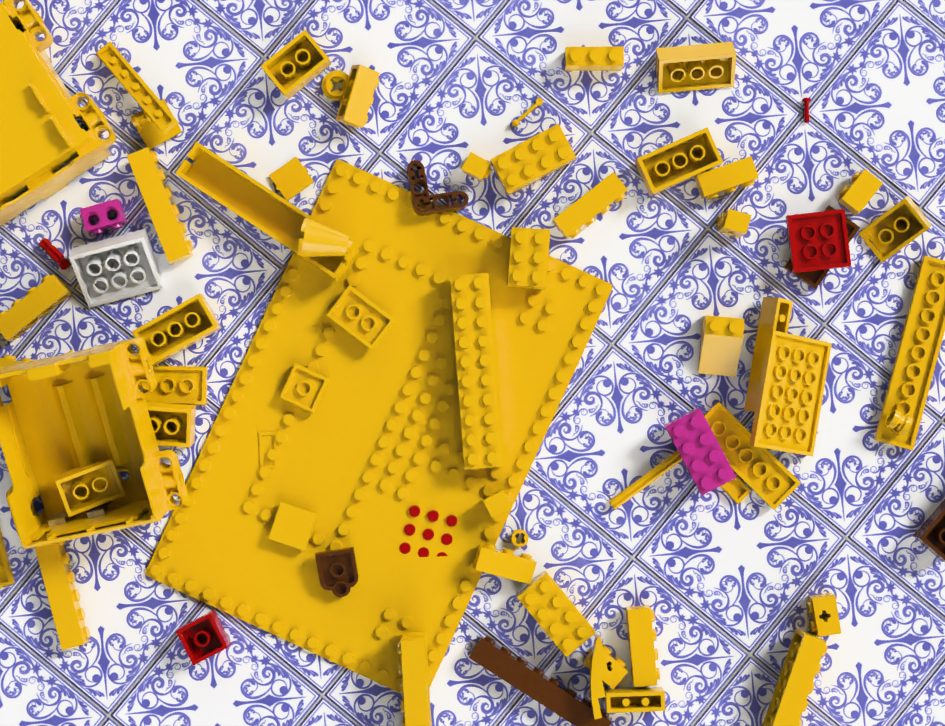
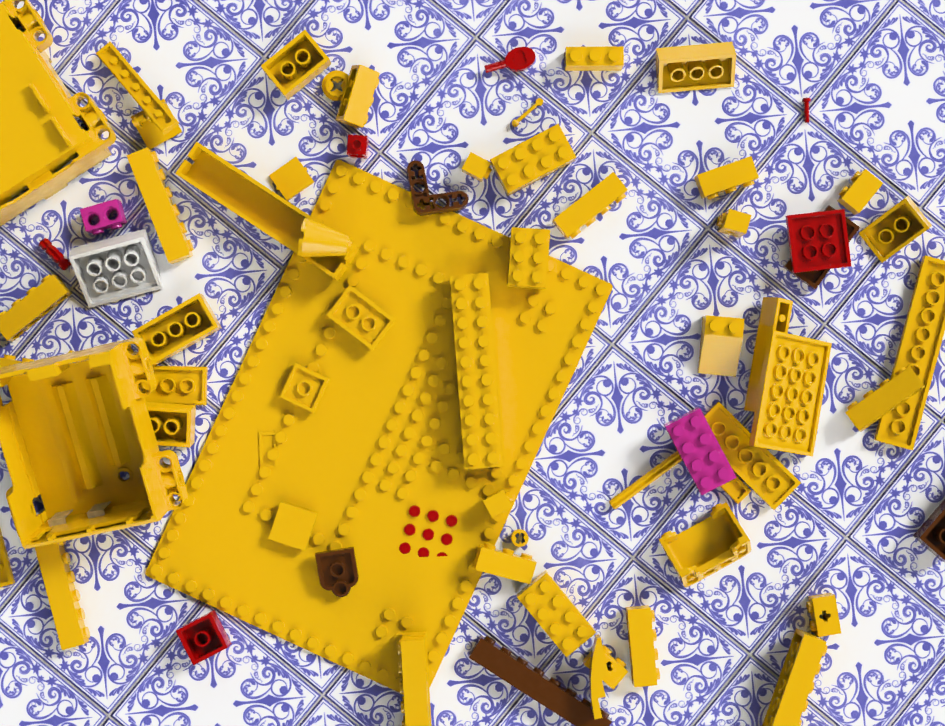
(88, 486): yellow slope -> none
(357, 146): none -> red brick
(516, 60): none -> red piece
(634, 699): yellow brick -> none
(678, 161): yellow brick -> none
(706, 545): none -> yellow windscreen
(885, 399): none -> yellow brick
(899, 422): yellow wheel -> none

